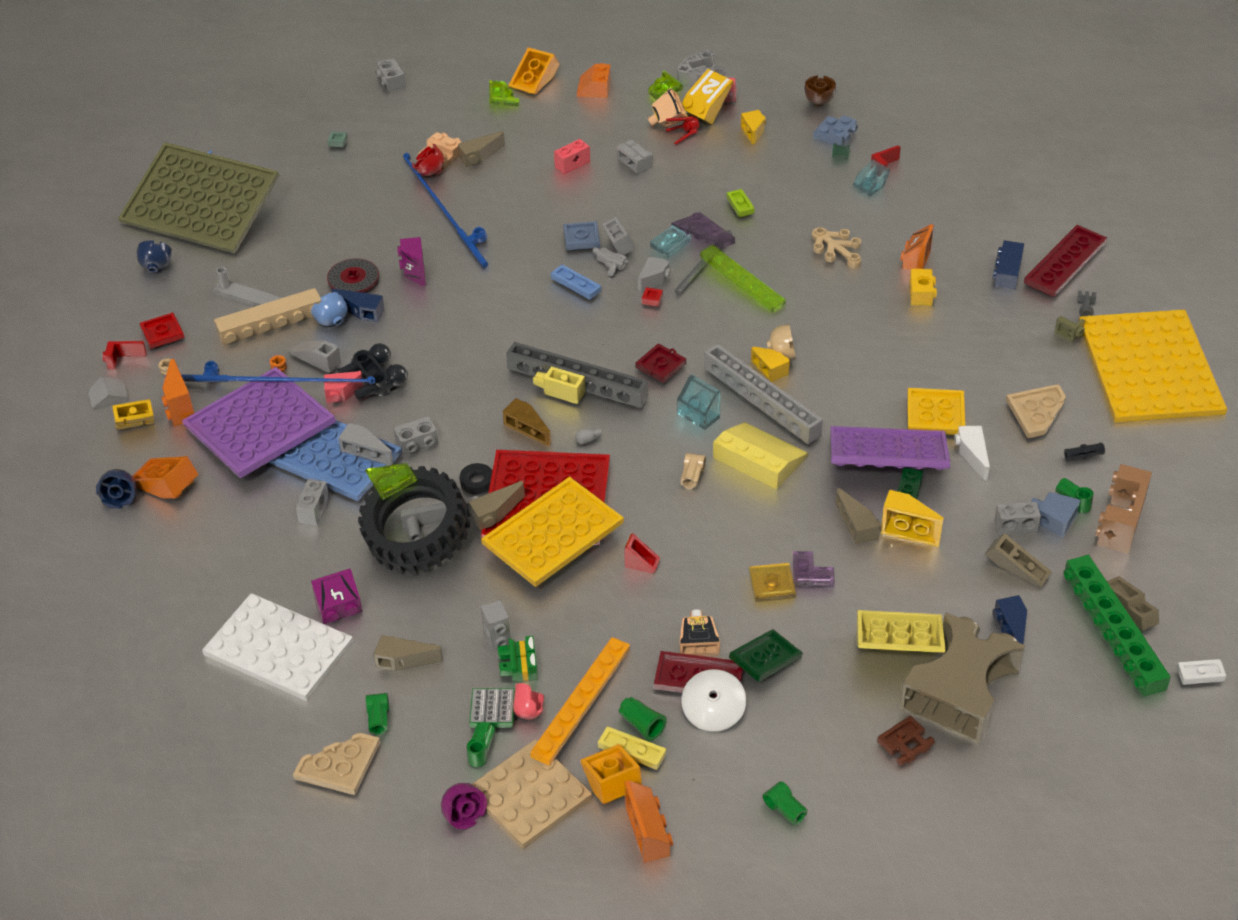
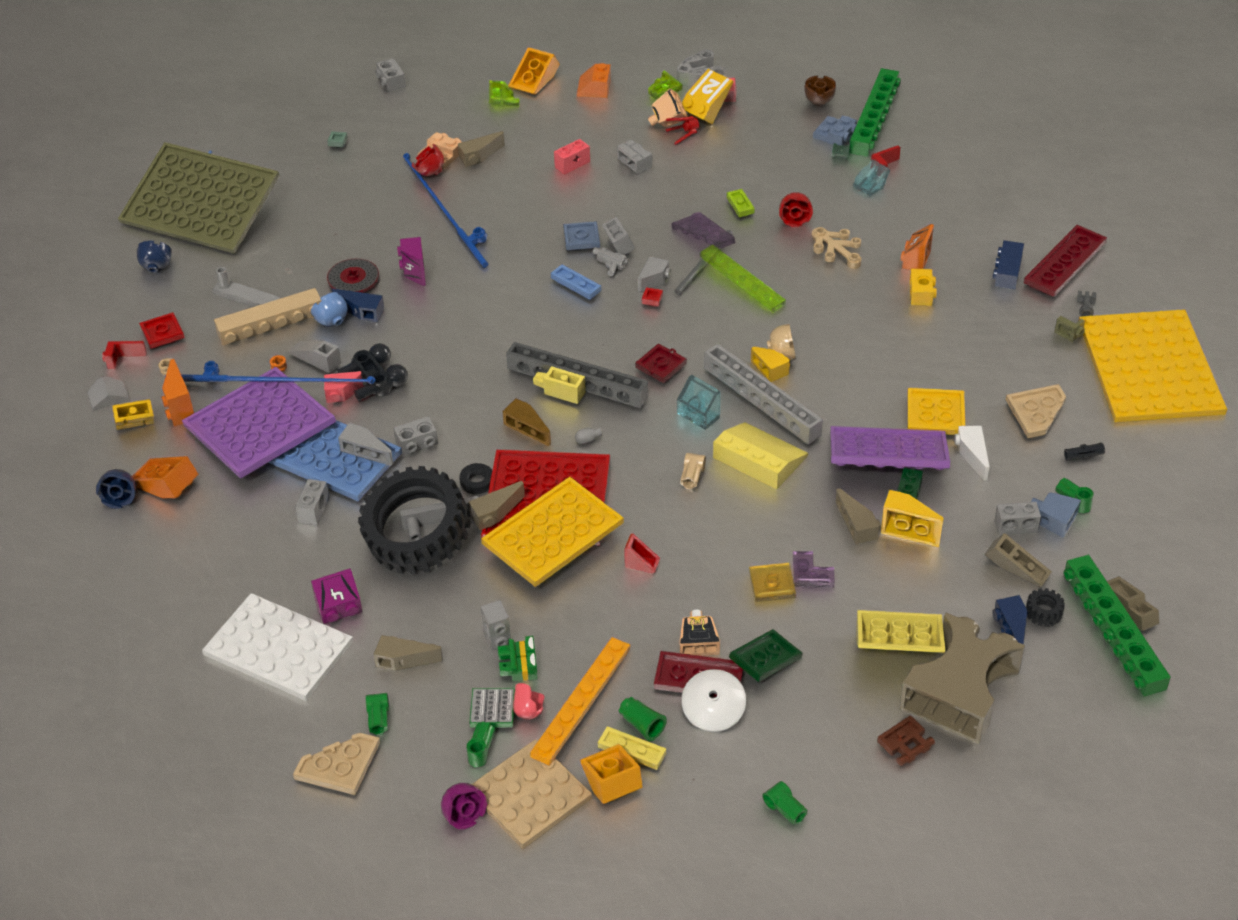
(390, 478): clear neon green wing -> none
(647, 822): orange slope -> none
(670, 241): clear light blue plate -> none
(753, 125): yellow slope -> none
(795, 209): none -> red cylinder
(875, 112): none -> green brick
(1048, 598): none -> black tyre
(1117, 523): medium nougat plate -> none
(1201, 671): white plate -> none

